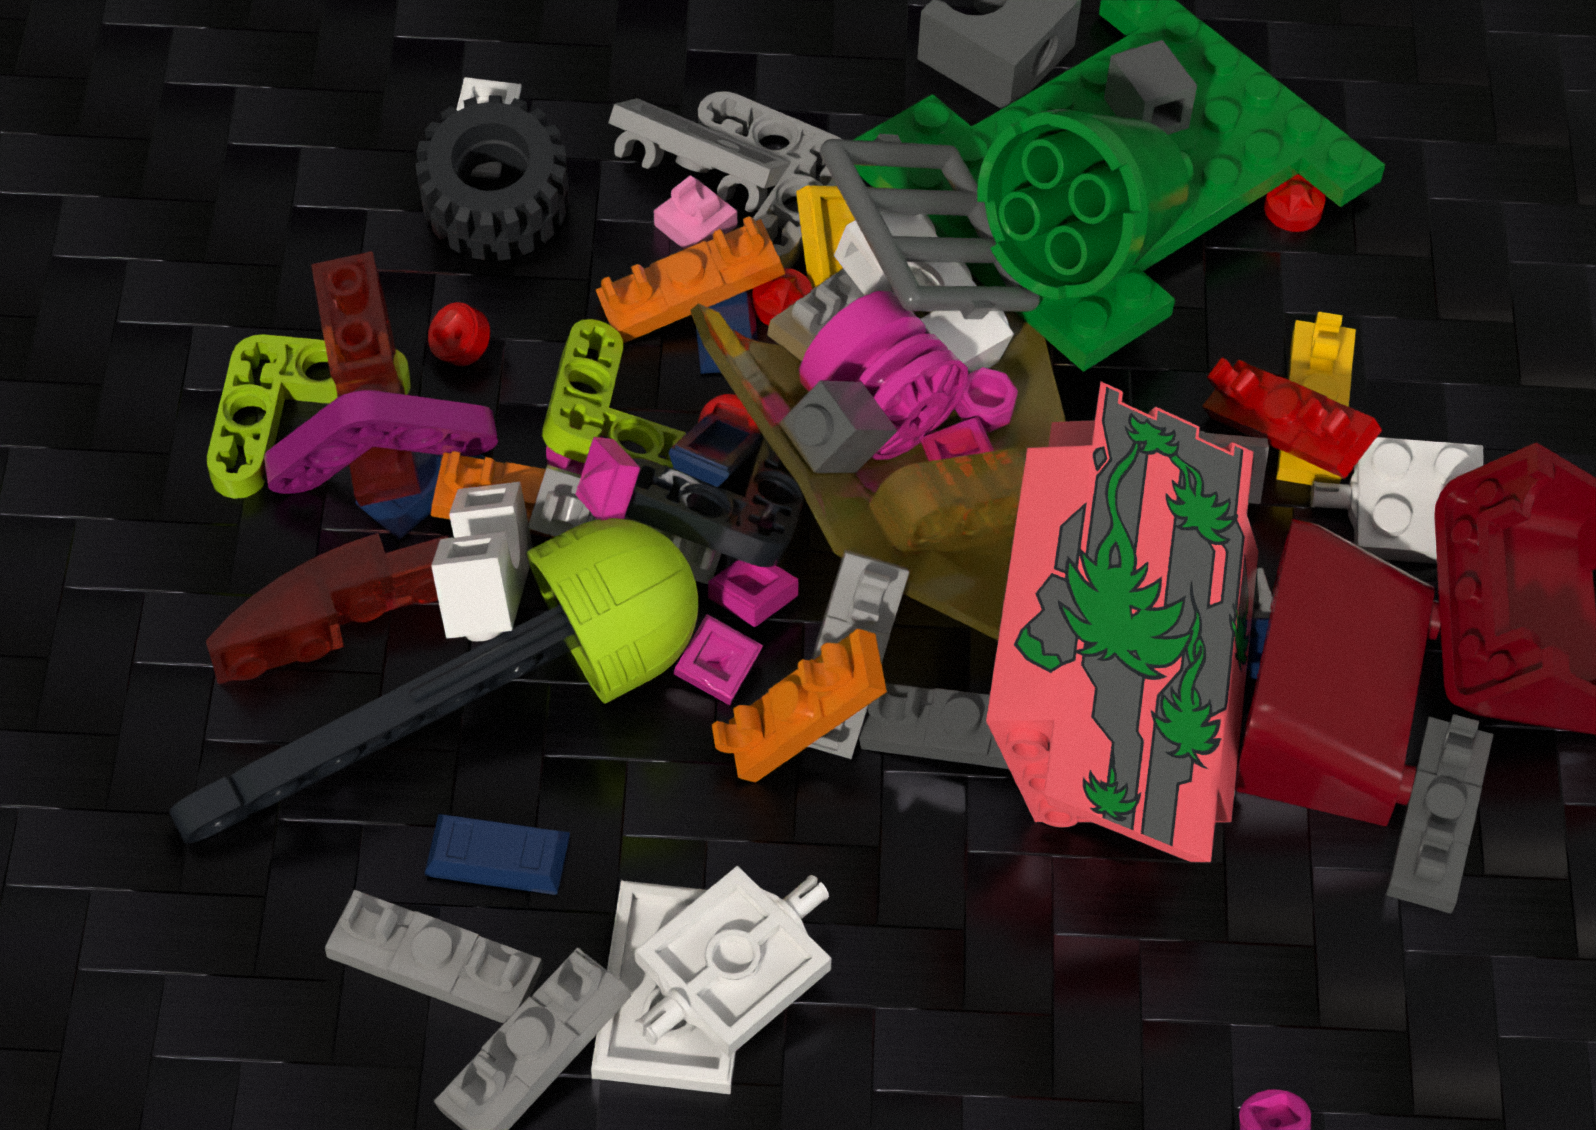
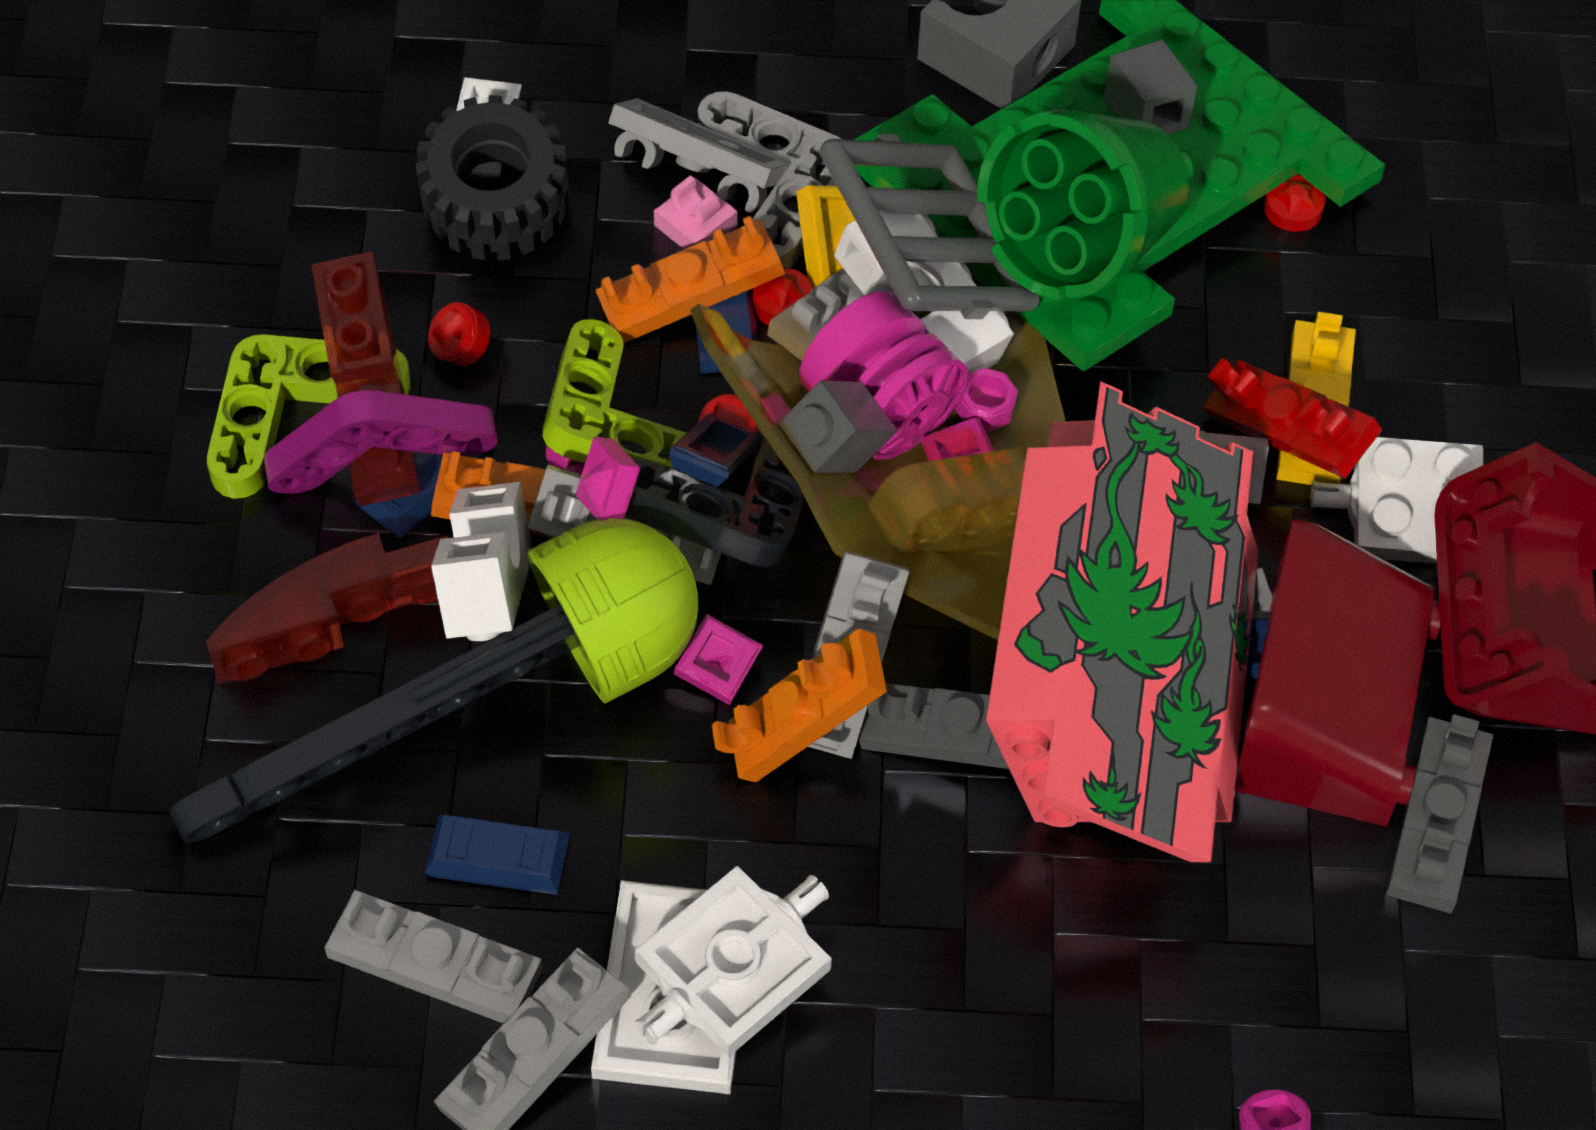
(752, 590): dark pink tile -> none

